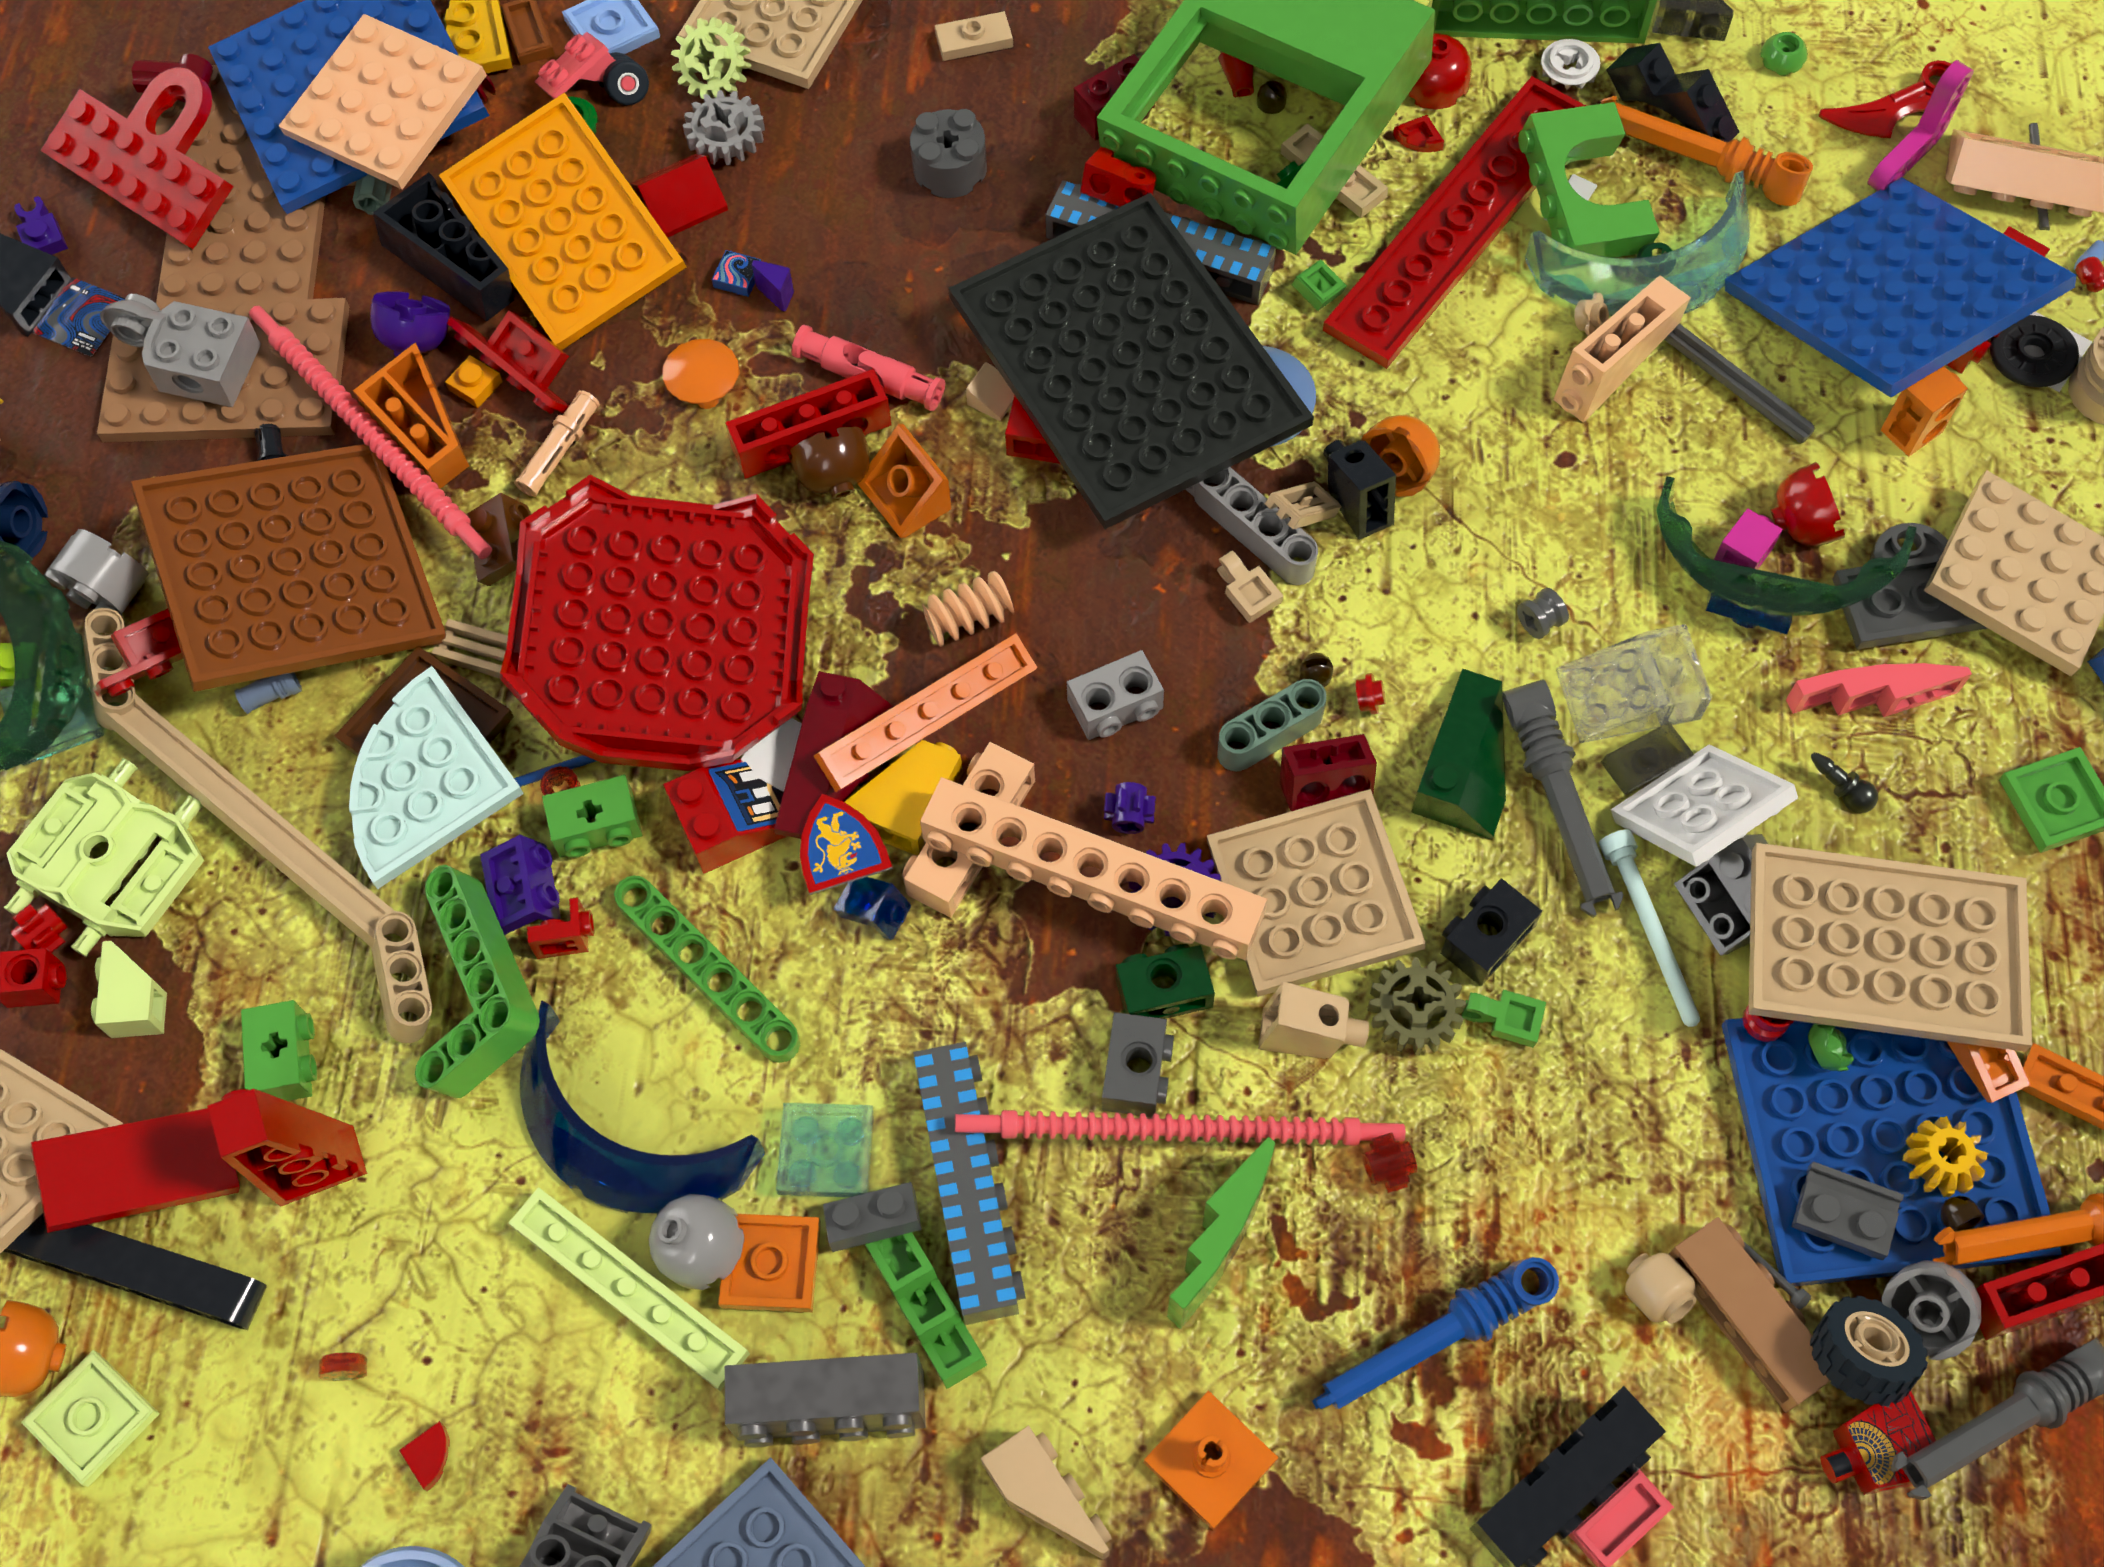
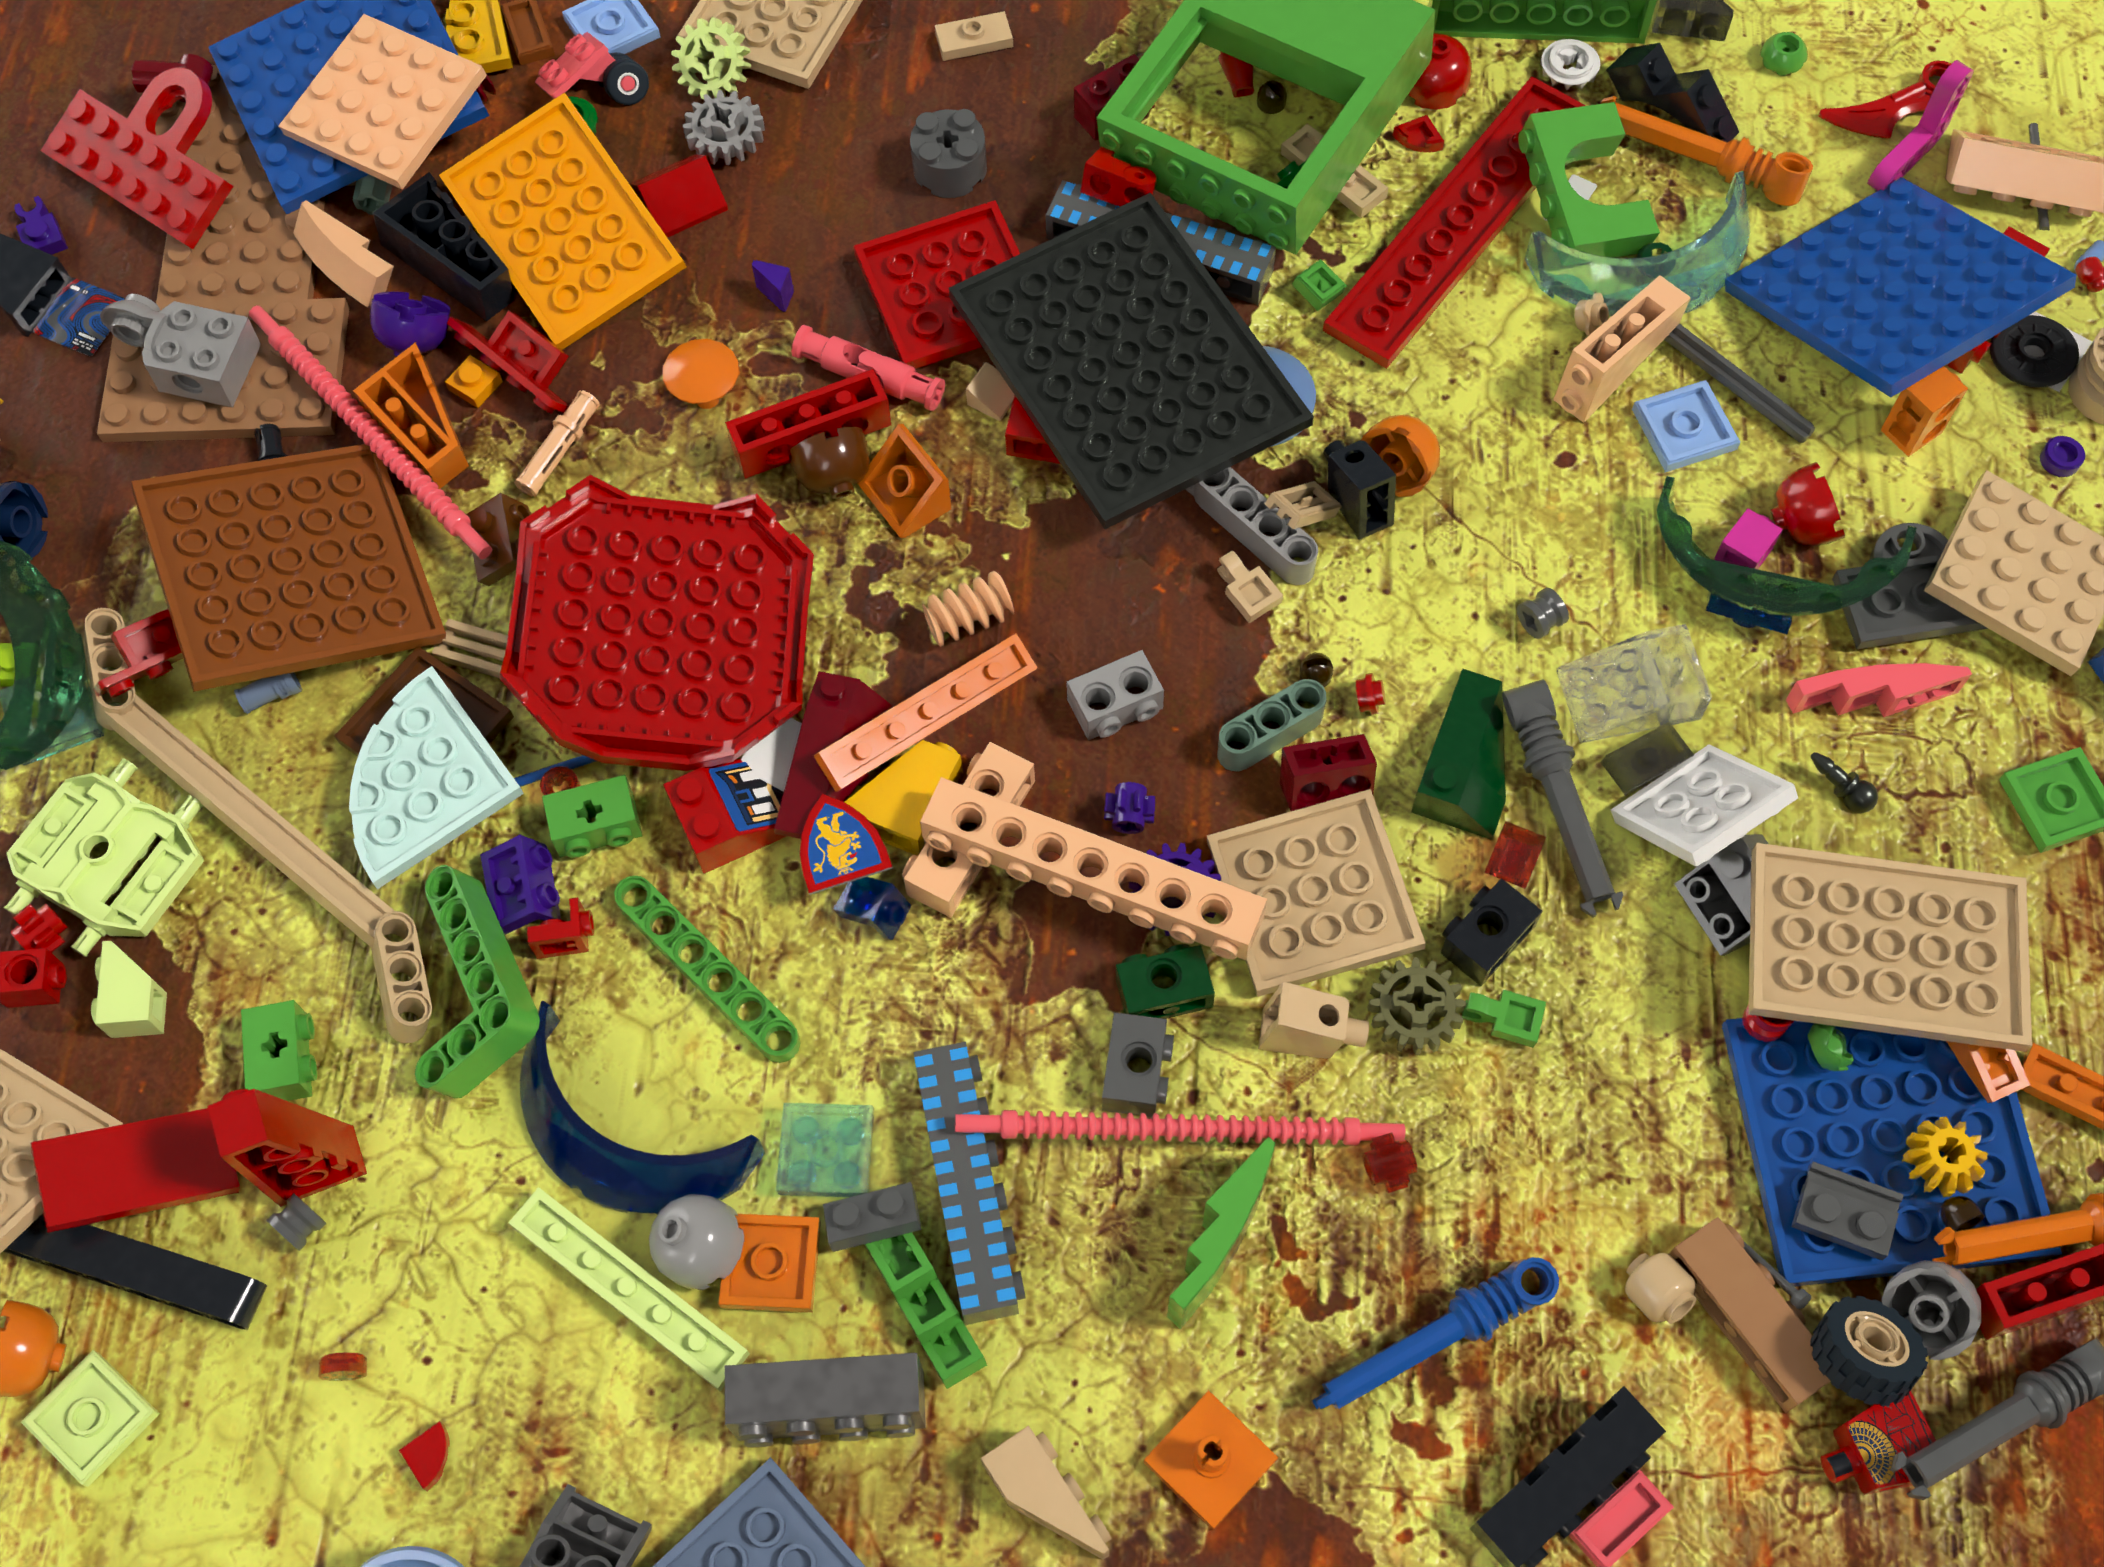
(96, 573): light grey brick -> none
(296, 1222): none -> dark grey wheel
(341, 254): none -> light nougat slope
(735, 273): tile -> none
(917, 266): none -> red plate
(1515, 854): none -> clear red brick
(1620, 849): light aqua piece -> none
(1685, 425): none -> light blue tile
(2062, 456): none -> dark purple tile

